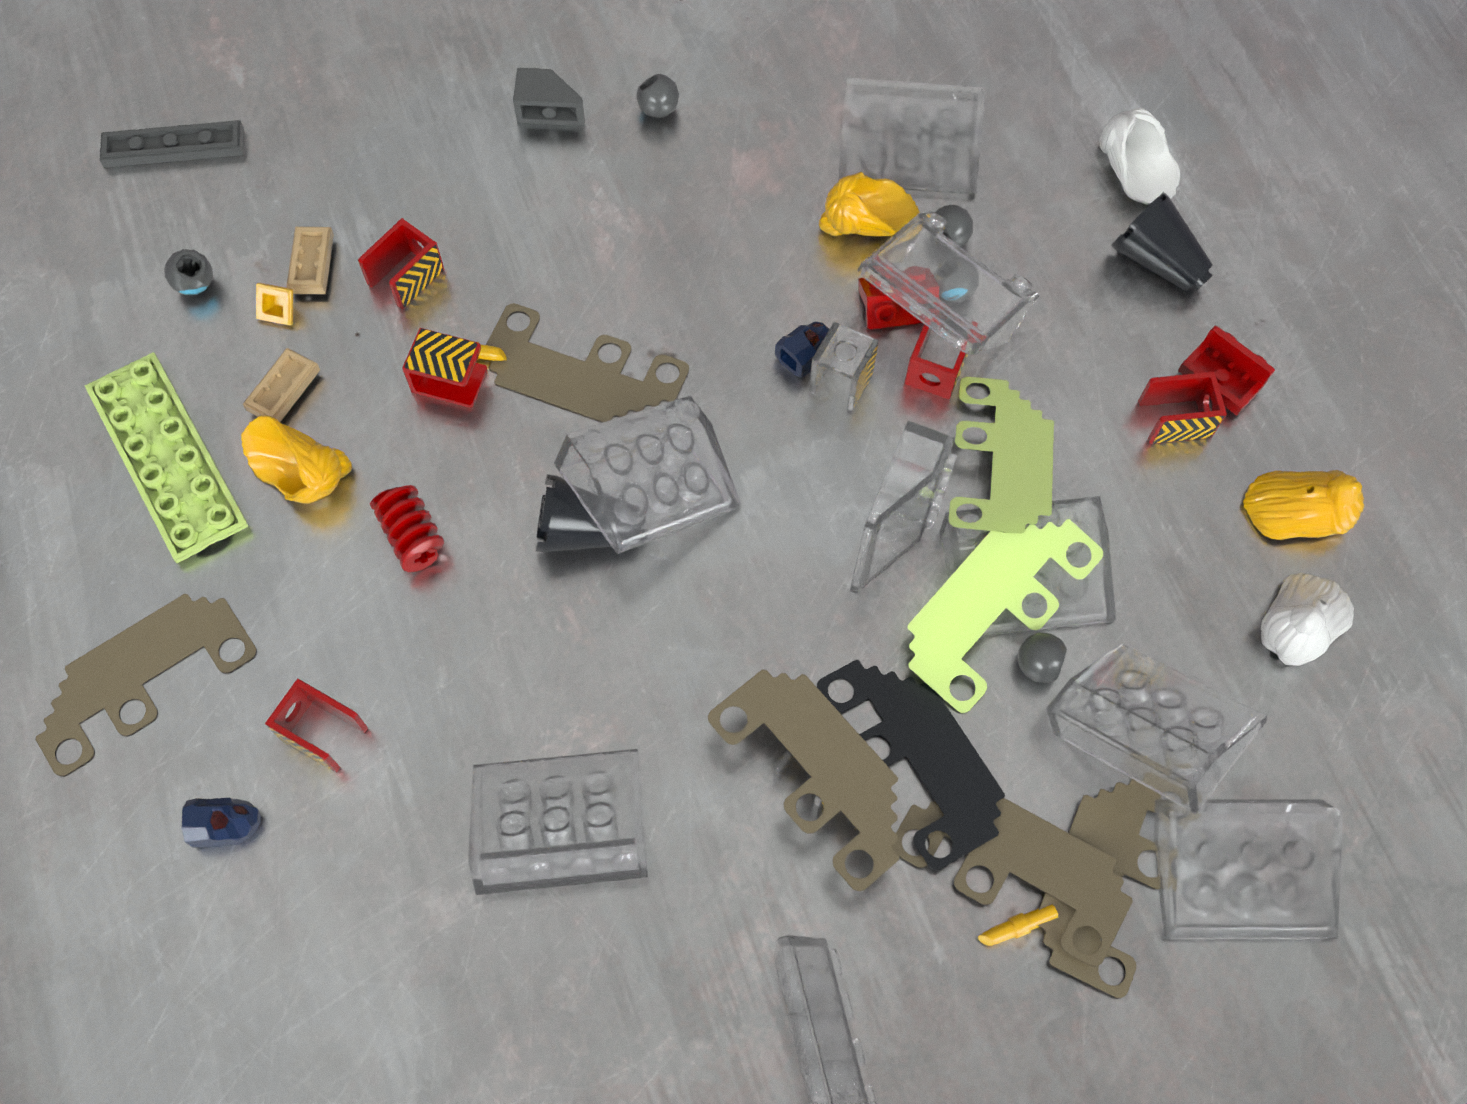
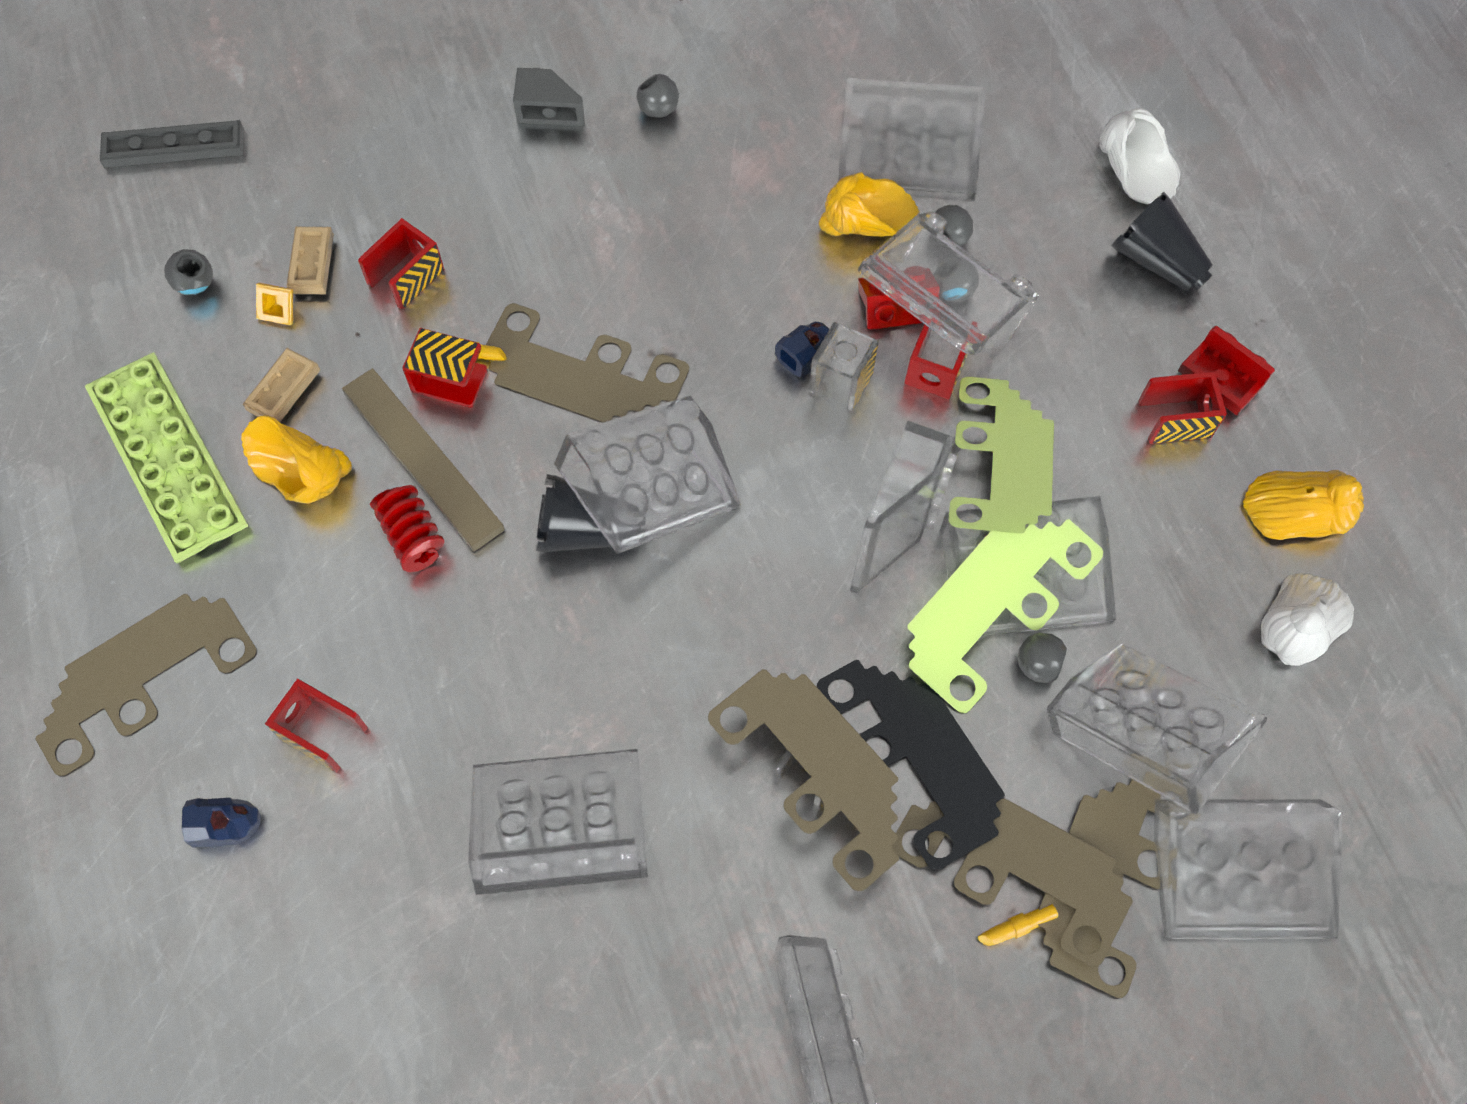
(423, 460): none -> dark tan tile

